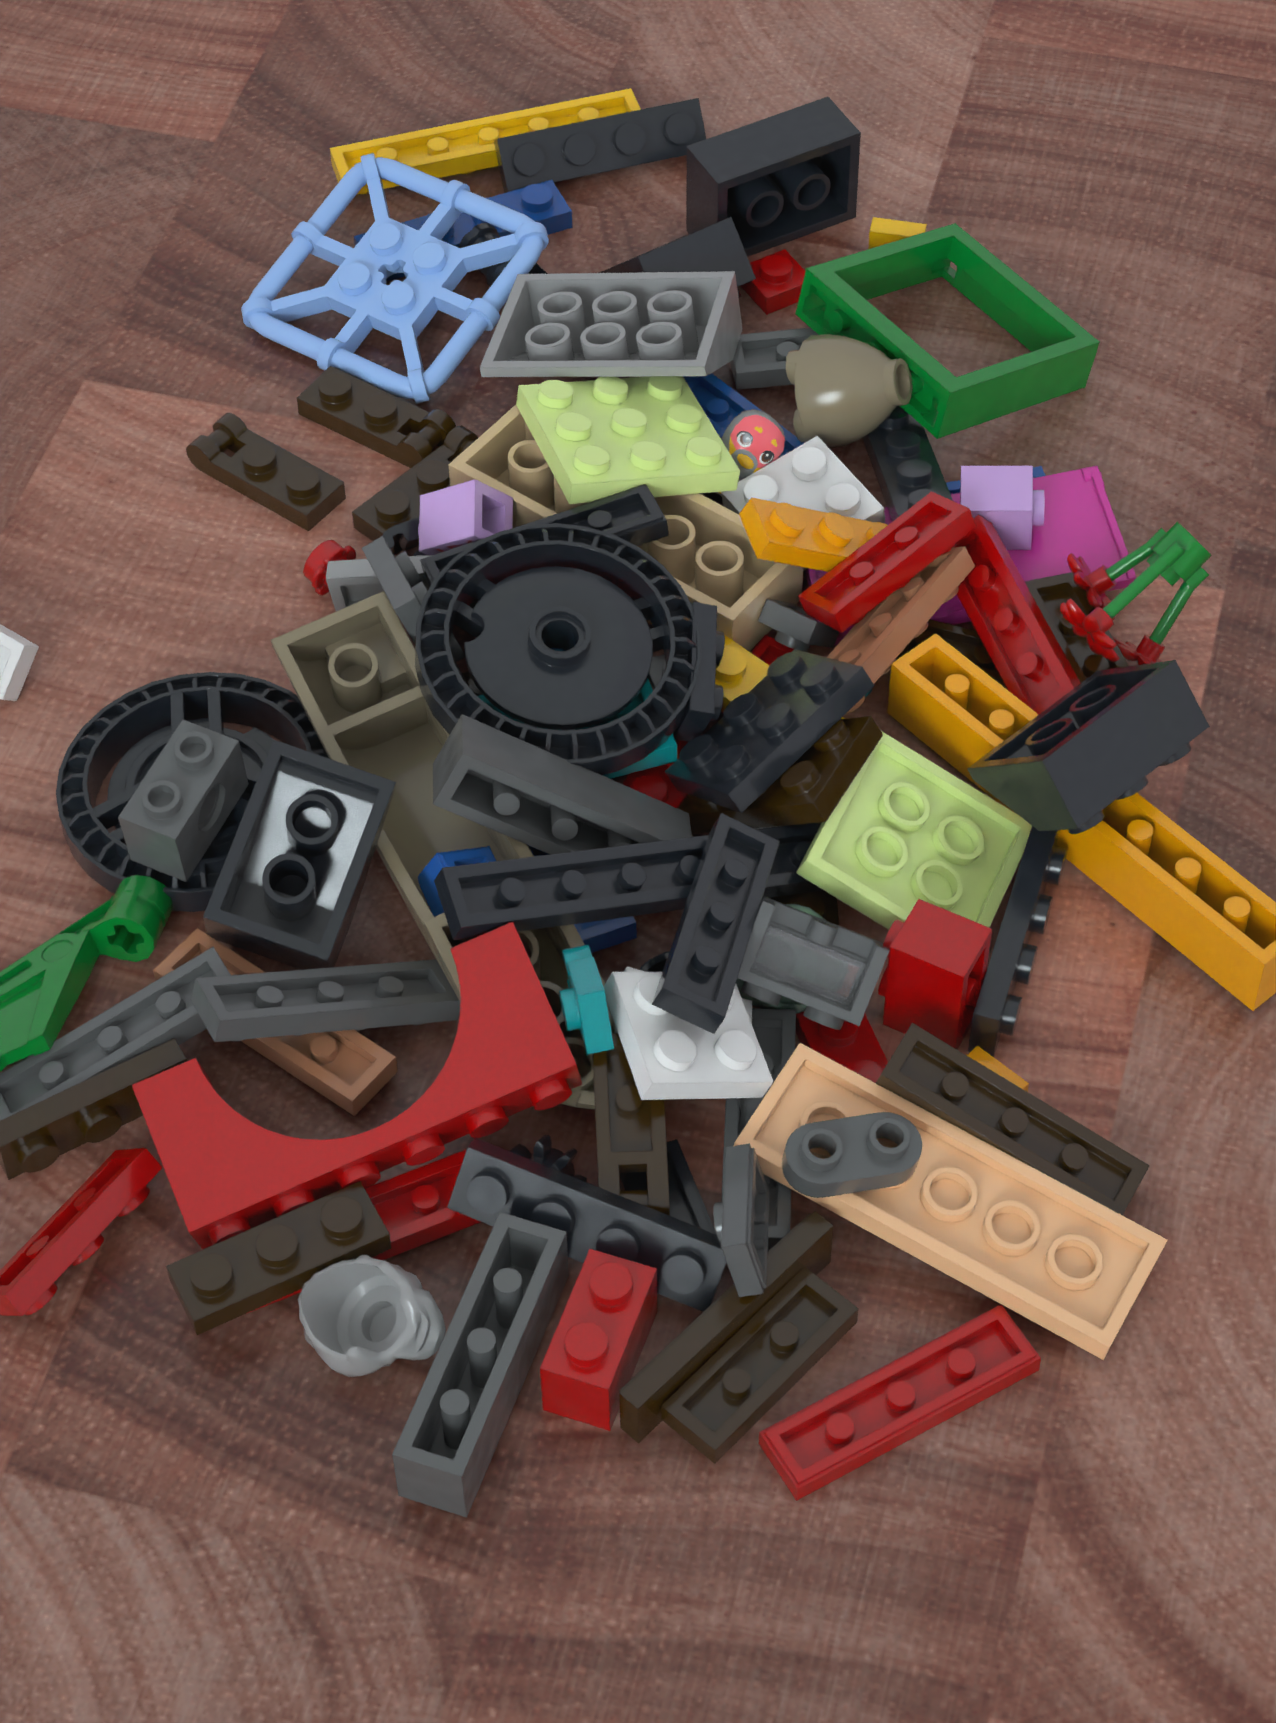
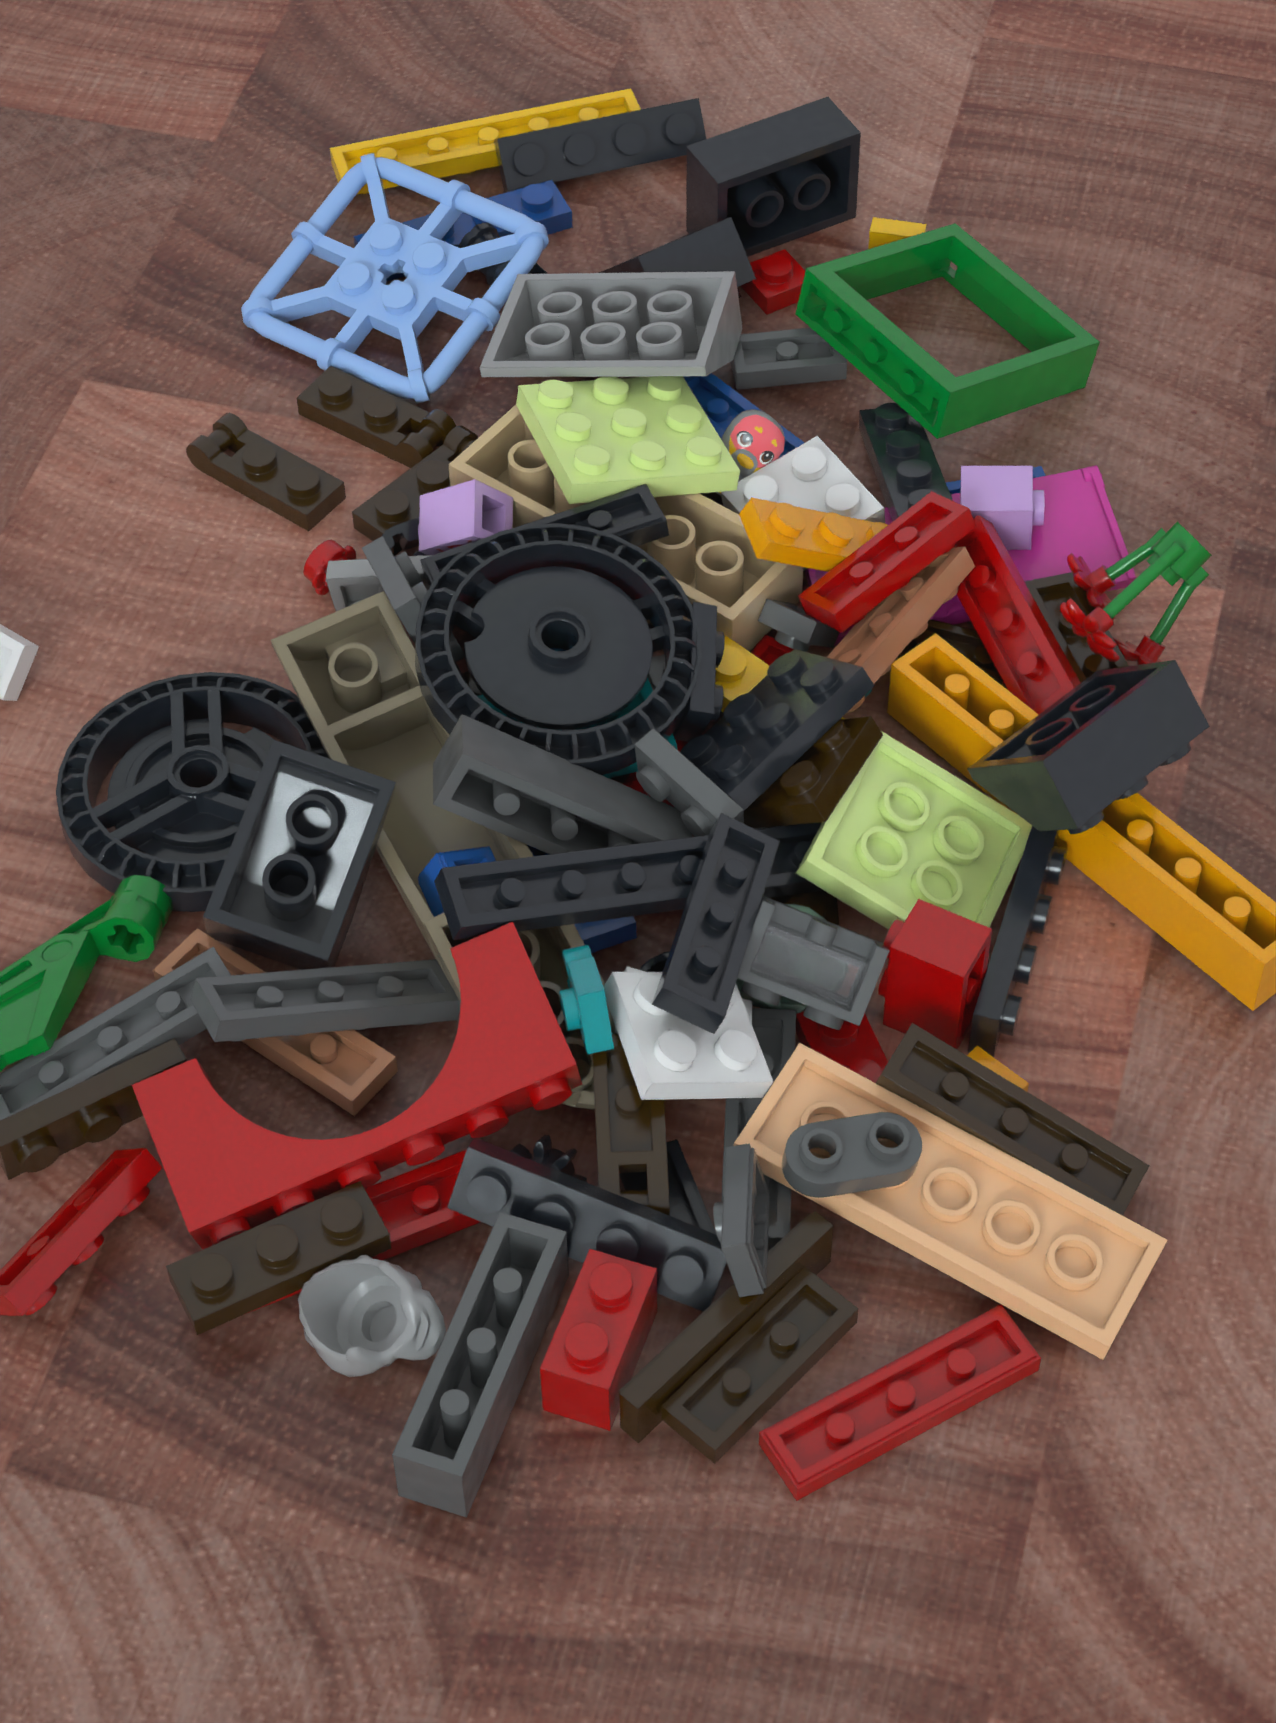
(184, 800): dark grey brick -> none
(671, 776): none -> dark grey plate
(844, 388): dark tan piece -> none

